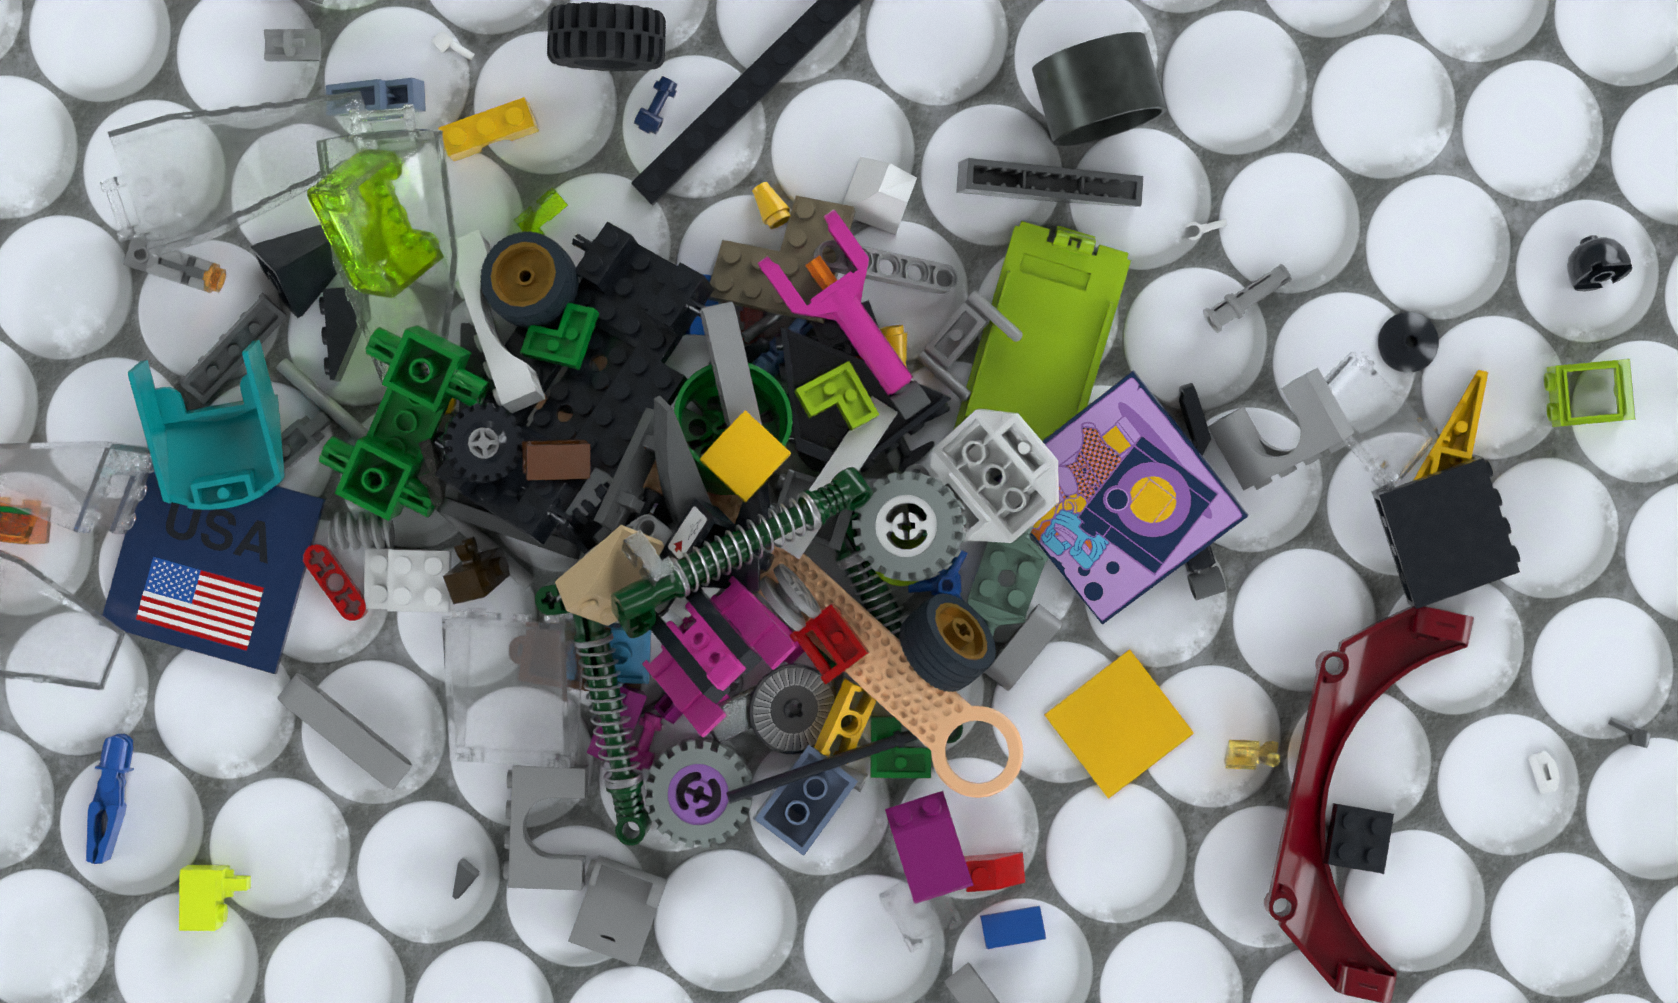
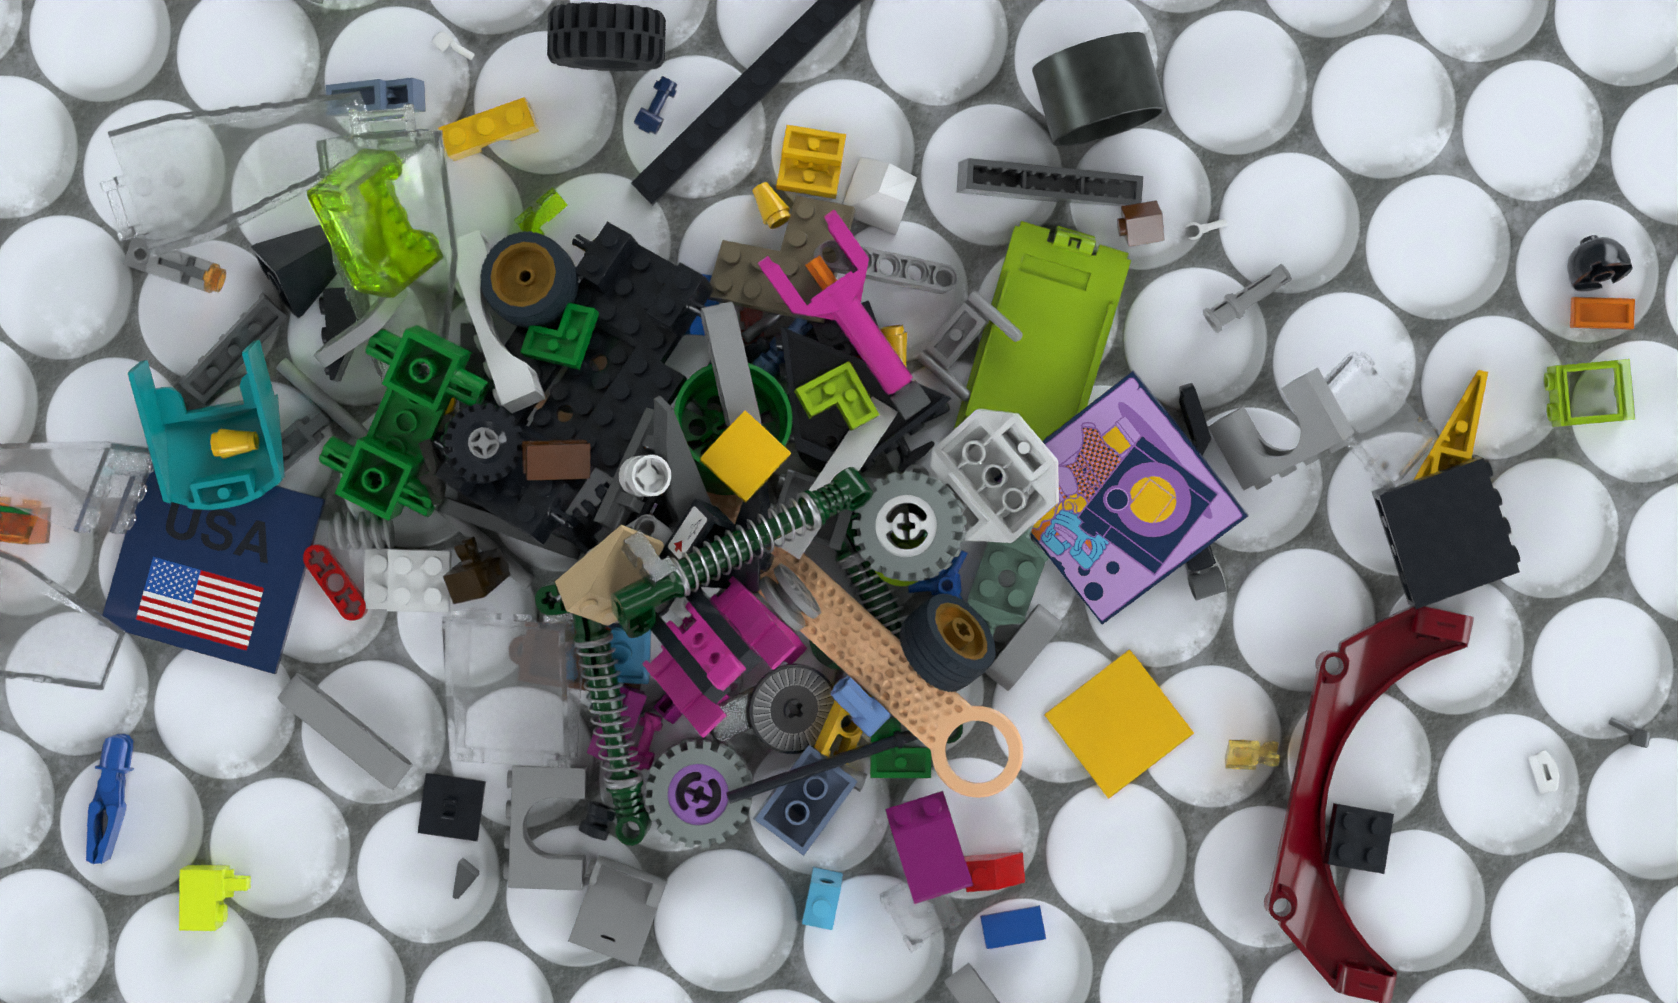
(233, 442): none -> yellow cone
(292, 45): light grey hips -> none
(361, 330): none -> light grey beam
(451, 807): none -> black piece
(597, 820): none -> black wheel
(645, 475): none -> white wheel
(811, 161): none -> yellow slope
(822, 898): none -> medium azure torso
(836, 637): red plate -> none
(865, 710): none -> medium blue piece
(1141, 223): none -> brick
(1393, 344): black dish -> none
(1602, 313): none -> orange tile

